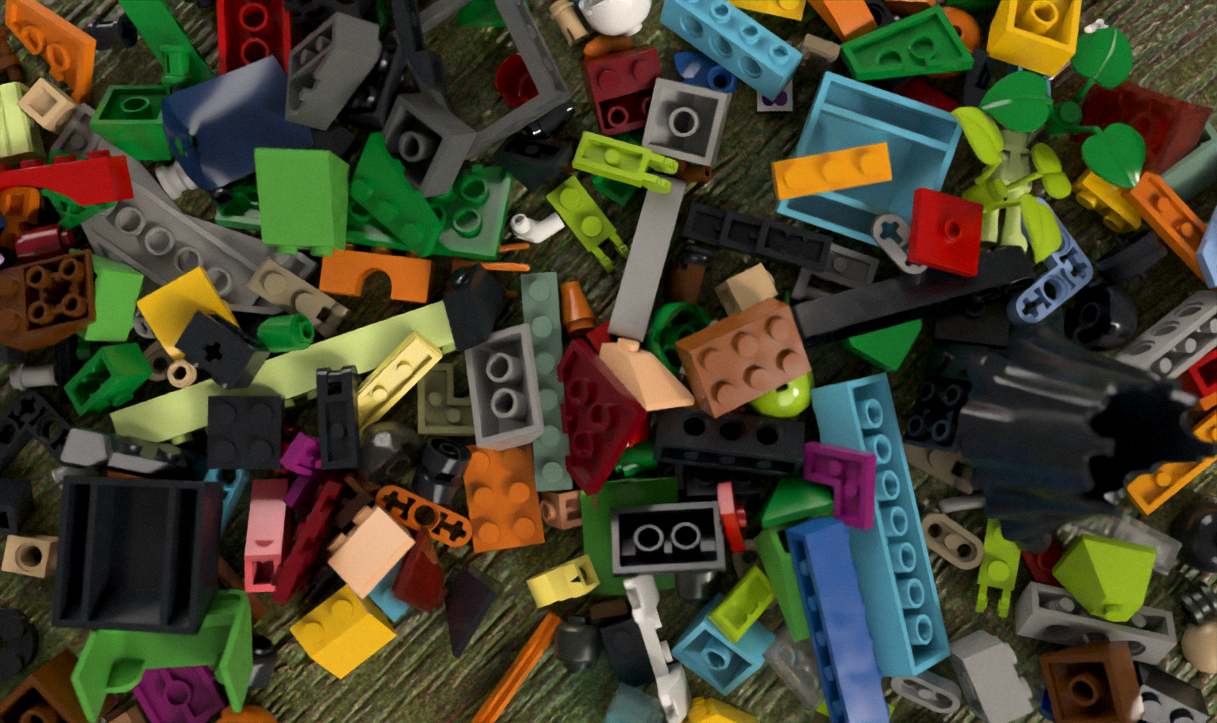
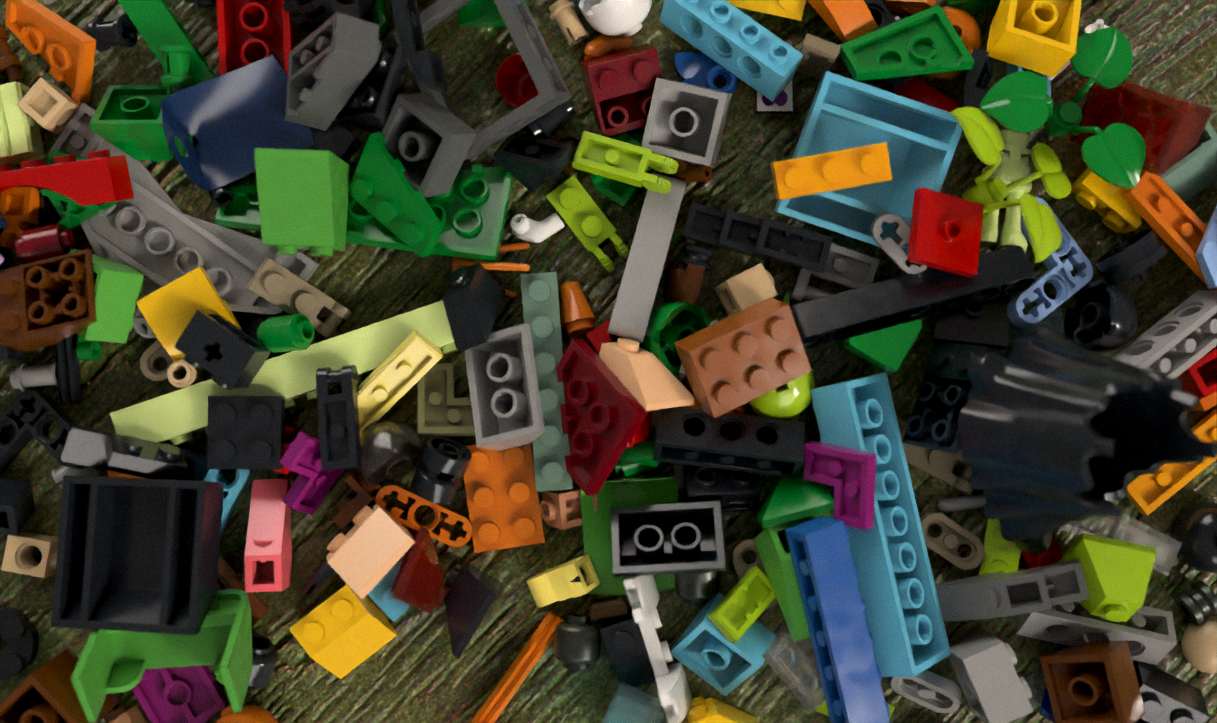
(108, 379): green brick -> none
(174, 180): light grey wheel -> none
(309, 540): dark red plate -> none
(410, 275): orange arch -> none
(732, 517): red plate -> none
(1013, 592): none -> dark grey slope

